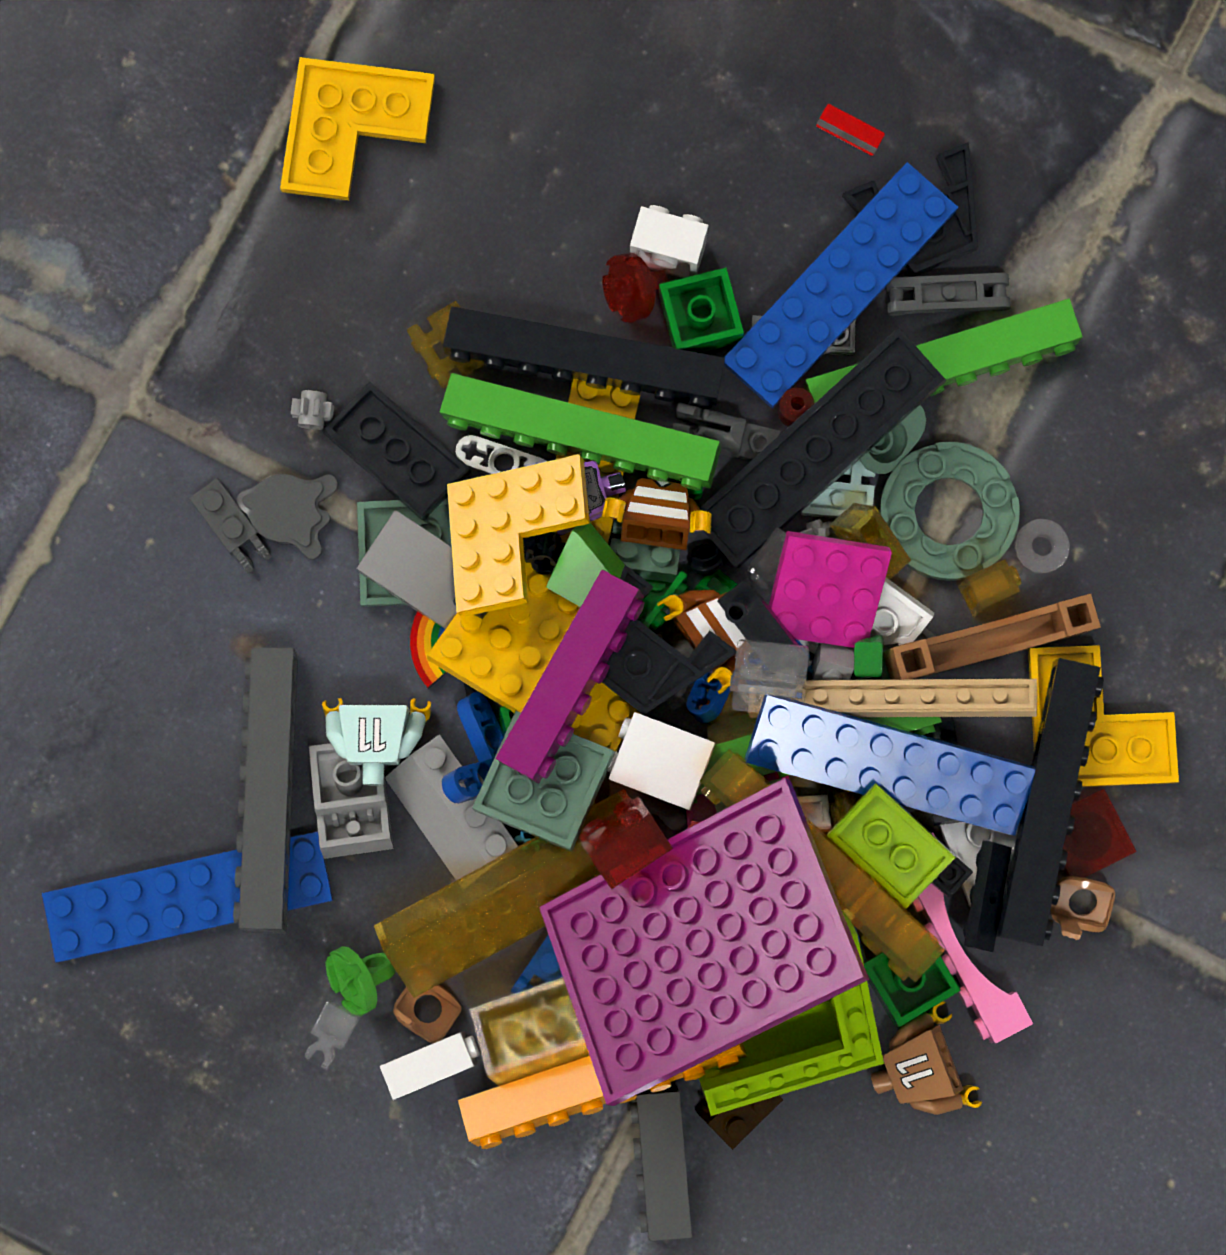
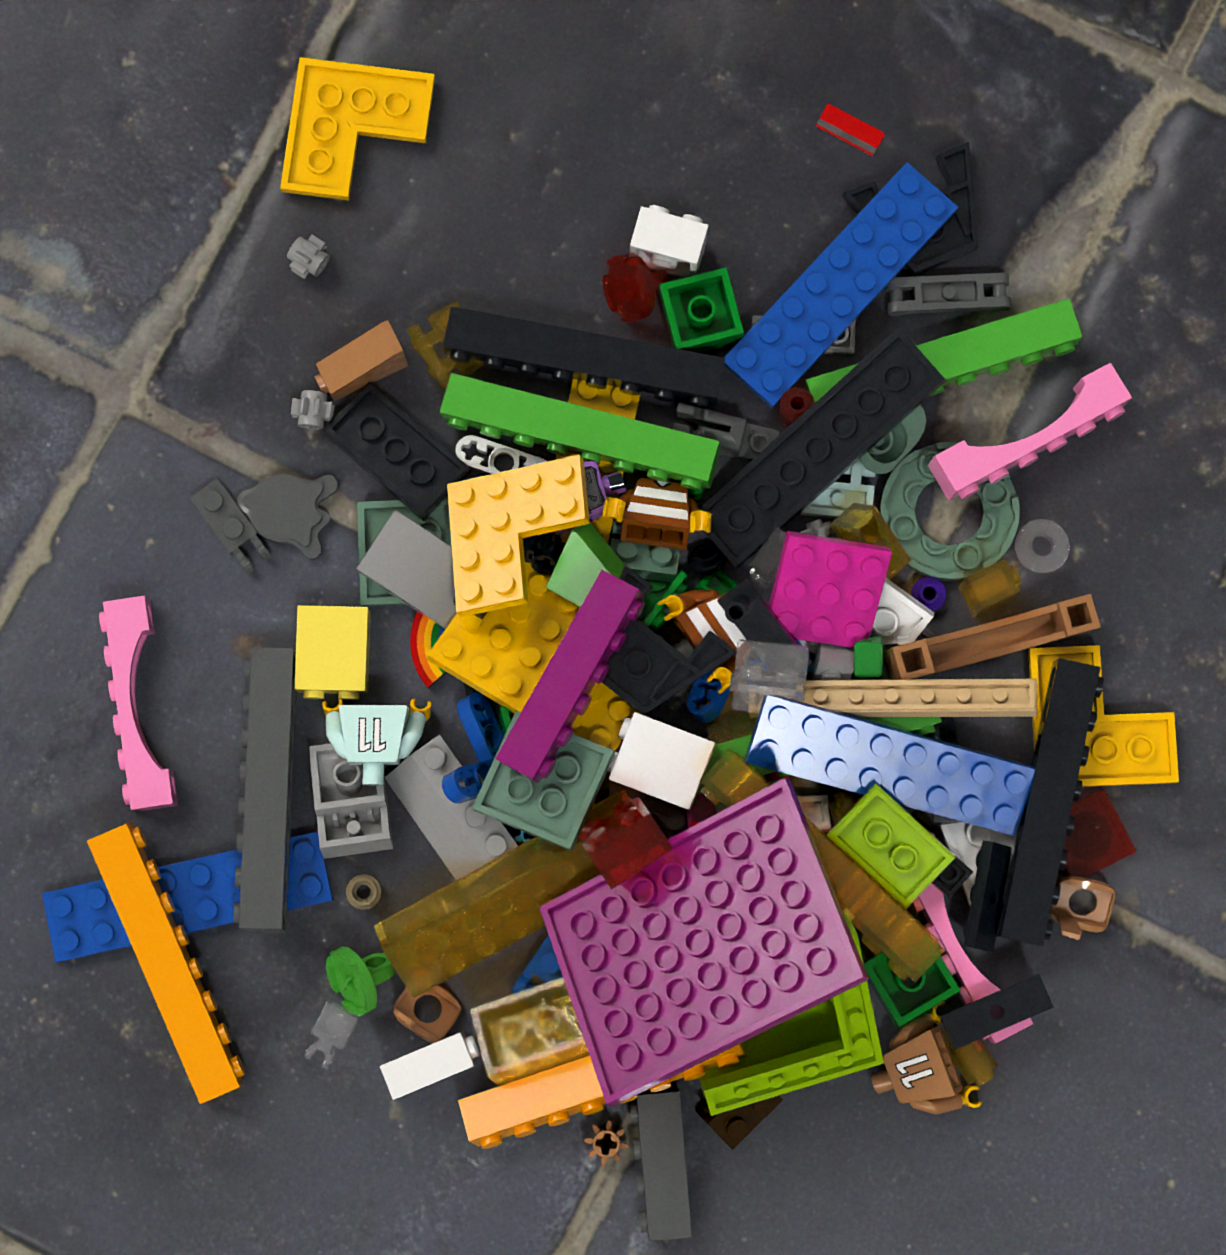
(127, 628): none -> bright pink arch
(166, 962): none -> light orange brick
(308, 256): none -> light grey gear
(332, 651): none -> light yellow brick
(352, 891): none -> dark tan plate
(361, 361): none -> medium nougat slope
(598, 1148): none -> medium nougat gear
(936, 585): none -> dark purple plate
(965, 467): none -> bright pink arch
(974, 1062): none -> clear yellow brick
(1016, 1004): none -> black tile

